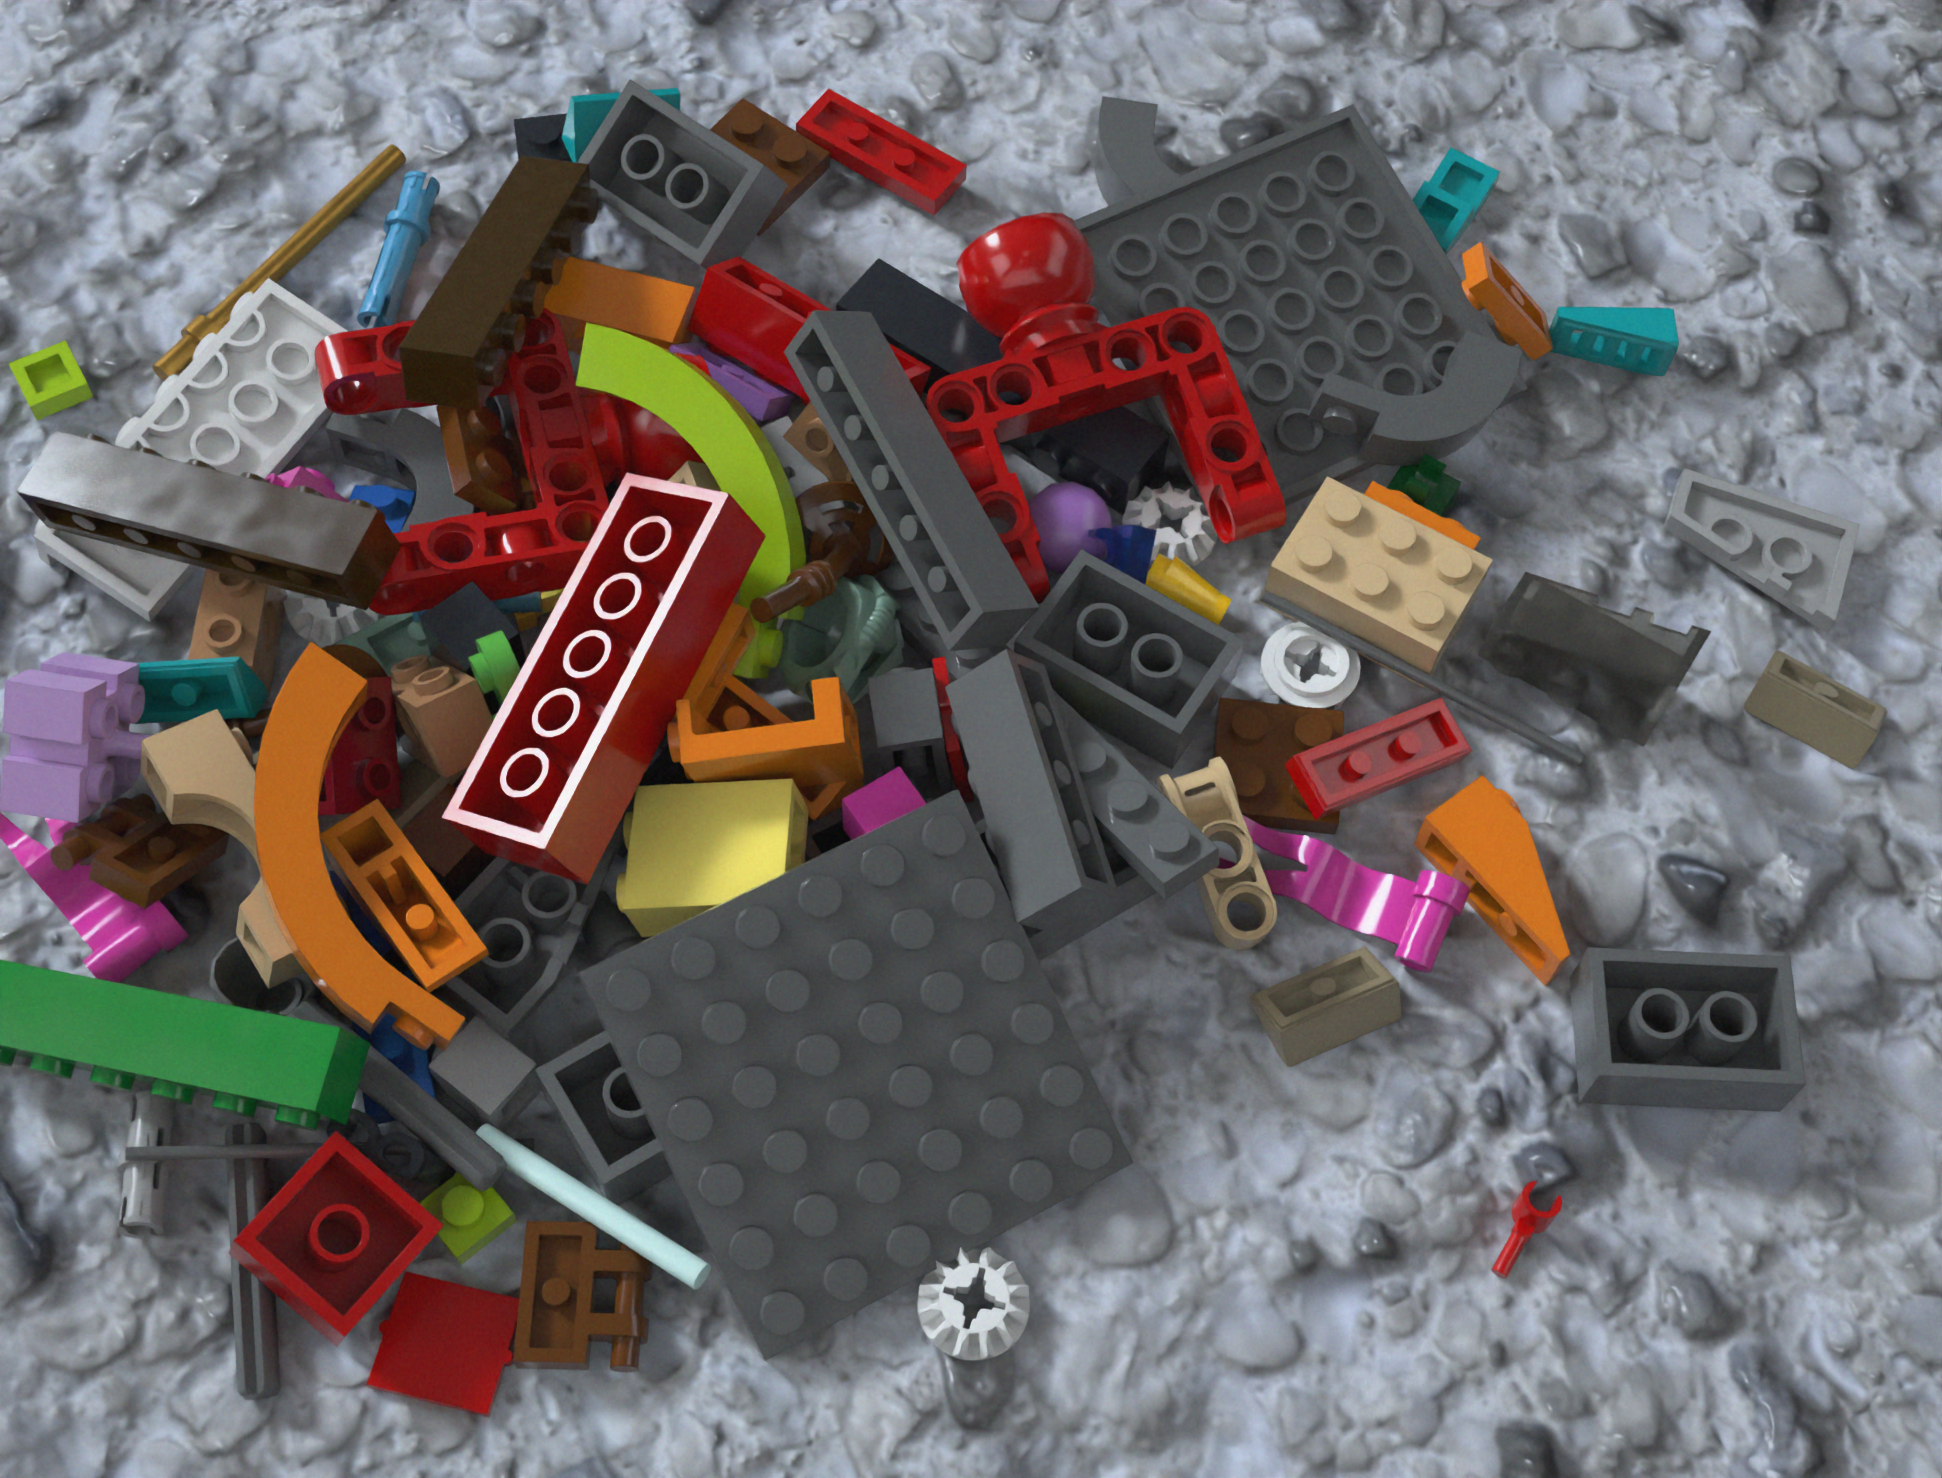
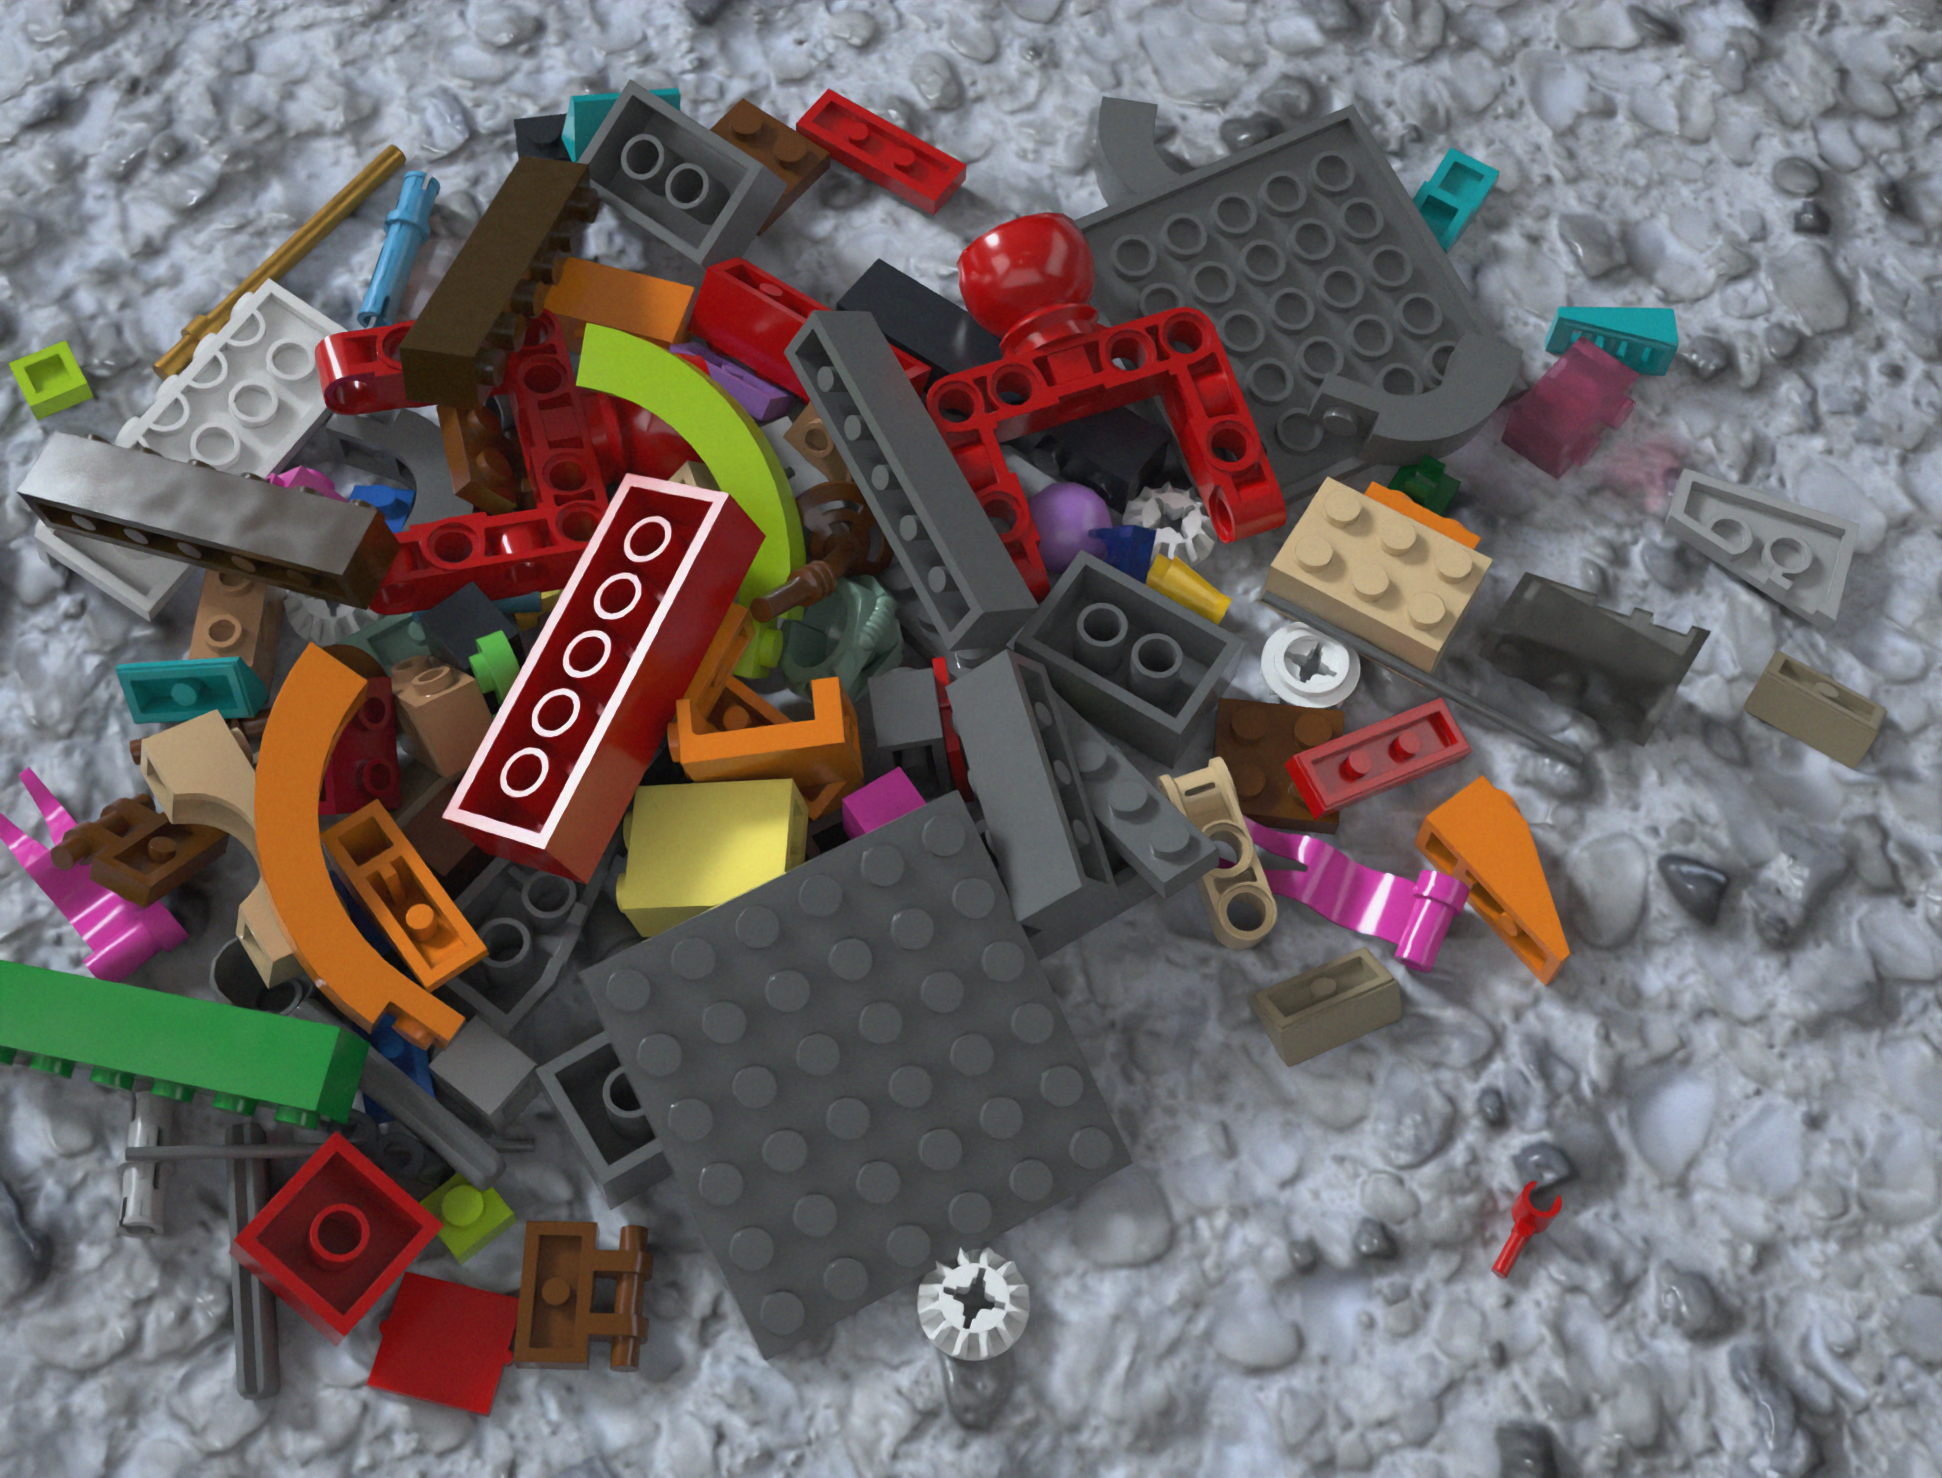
(71, 736): lavender brick -> none
(597, 1209): light aqua bar -> none
(1514, 311): orange plate -> none
(1571, 408): none -> clear pink brick
(1686, 1029): dark grey brick -> none

